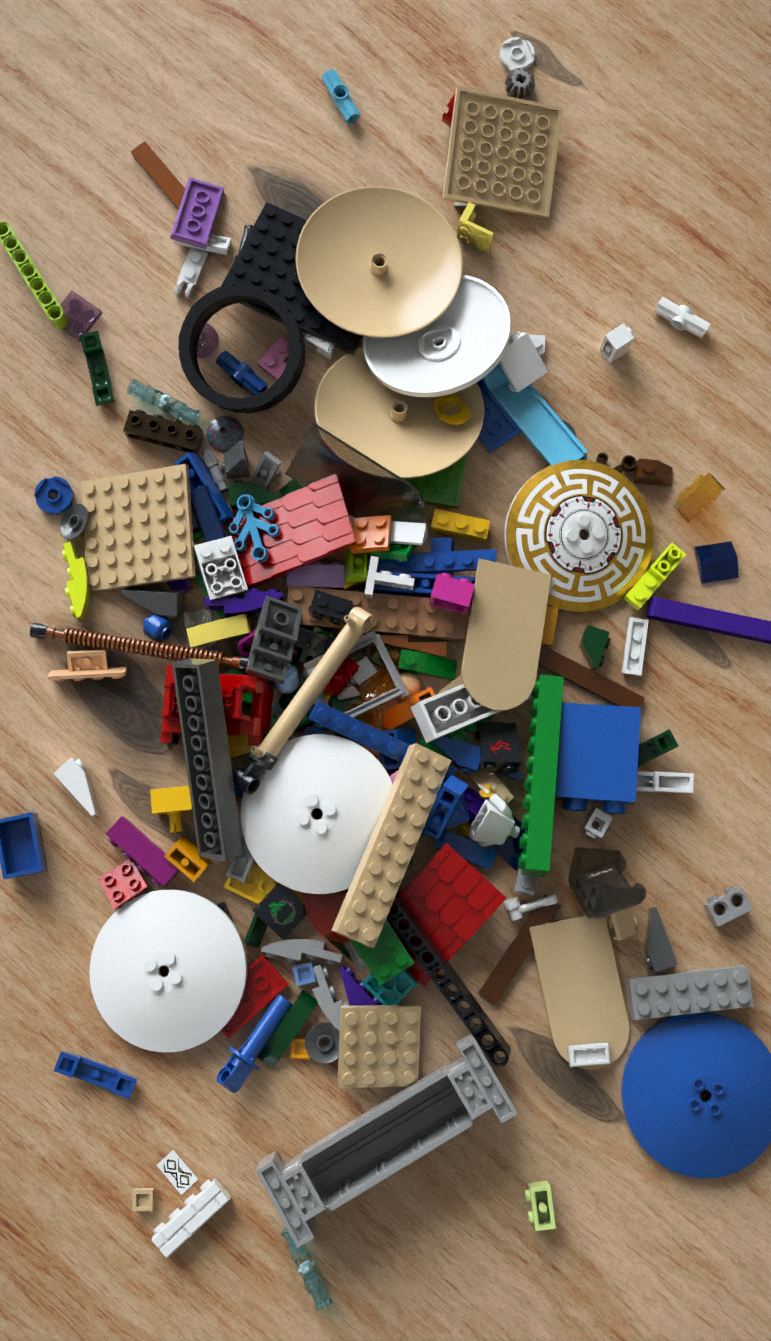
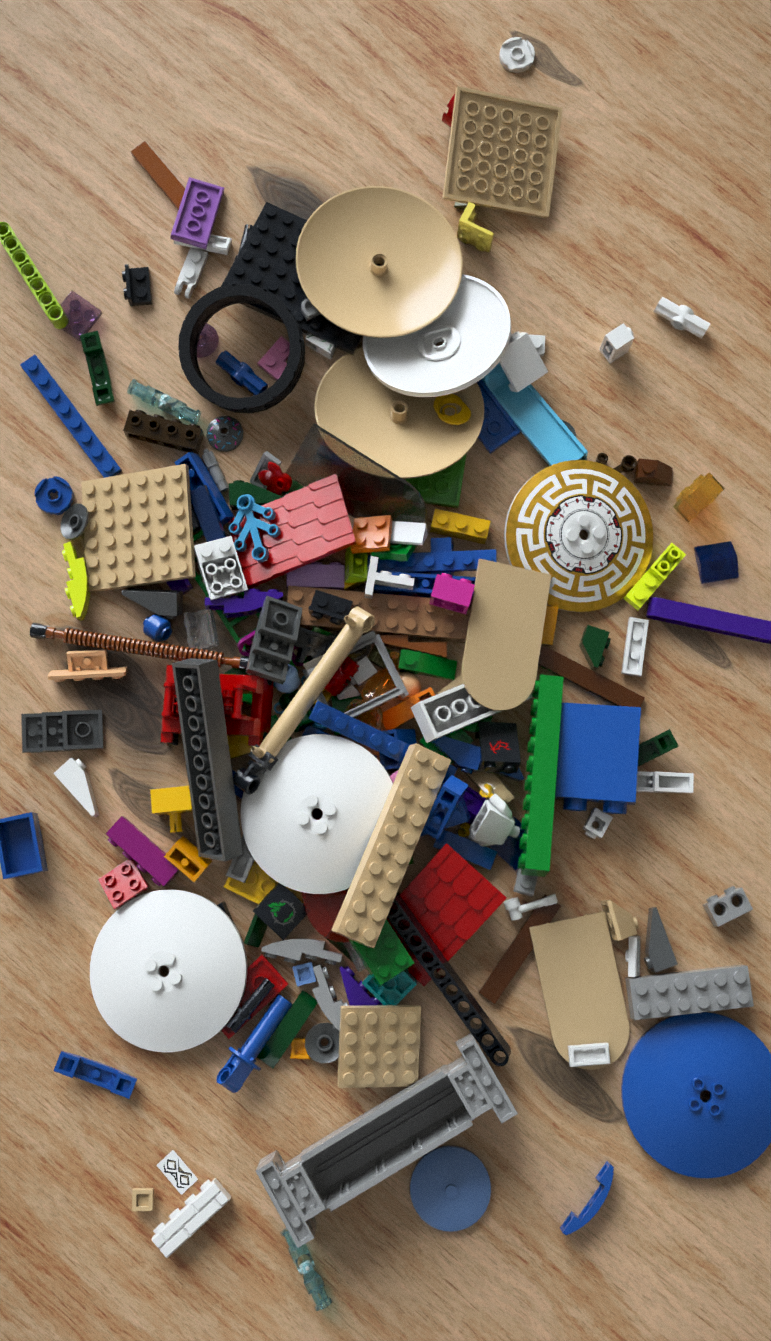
(62, 731): none -> dark grey slope
(70, 417): none -> blue plate
(137, 285): none -> black bracket
(218, 630): light yellow slope -> none
(236, 462): dark grey slope -> none
(251, 1004): none -> black pin
(275, 479): none -> red plate
(308, 310): none -> light grey tile
(344, 104): medium azure piece -> none
(450, 1188): none -> medium blue dish
(519, 83): light grey gear -> none
(541, 1206): yellowish green brick -> none
(575, 1222): none -> blue slope
(599, 882): clear smoke windscreen -> none
(633, 956): none -> white plate

